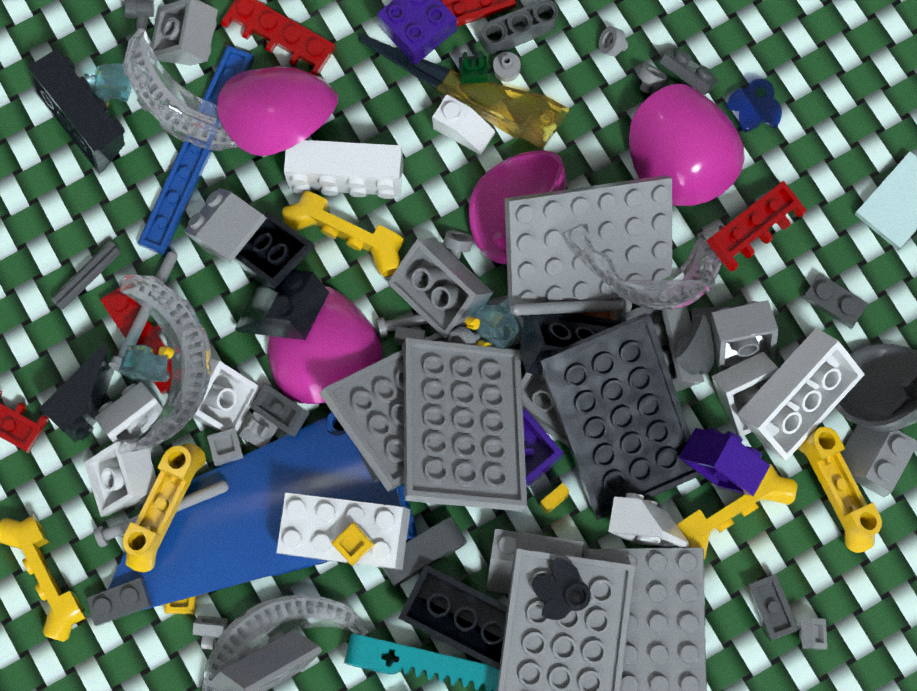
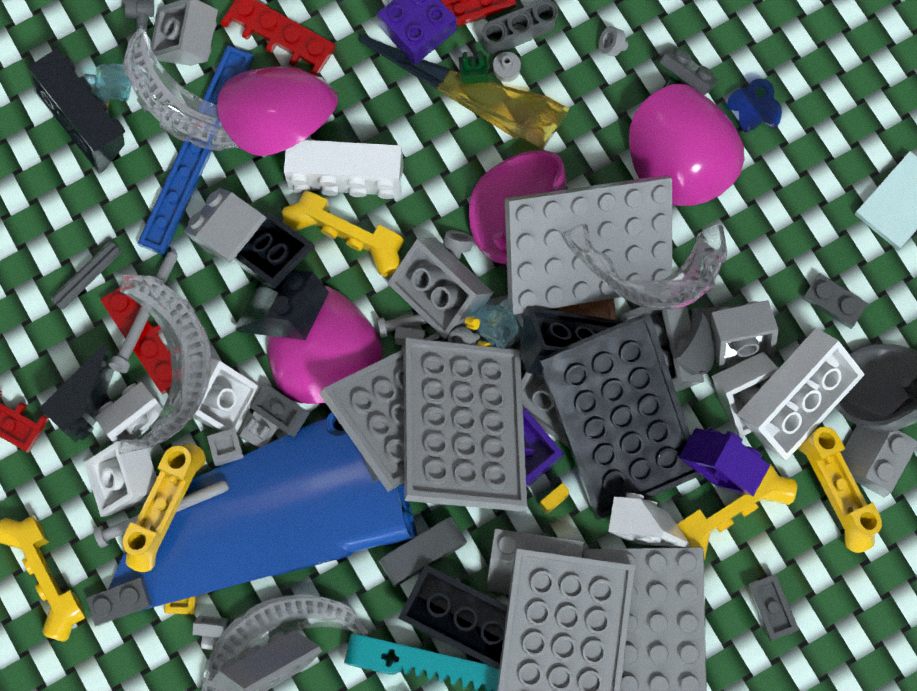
(143, 365): clear light blue piece -> none
(315, 521): white brick -> none
(353, 543): yellow tile -> none
(462, 125): white slope -> none
(556, 590): black plate -> none
(619, 305): light grey bar -> none
(651, 78): light grey tile -> none
(755, 223): red hinge -> none
(813, 633): light grey plate -> none

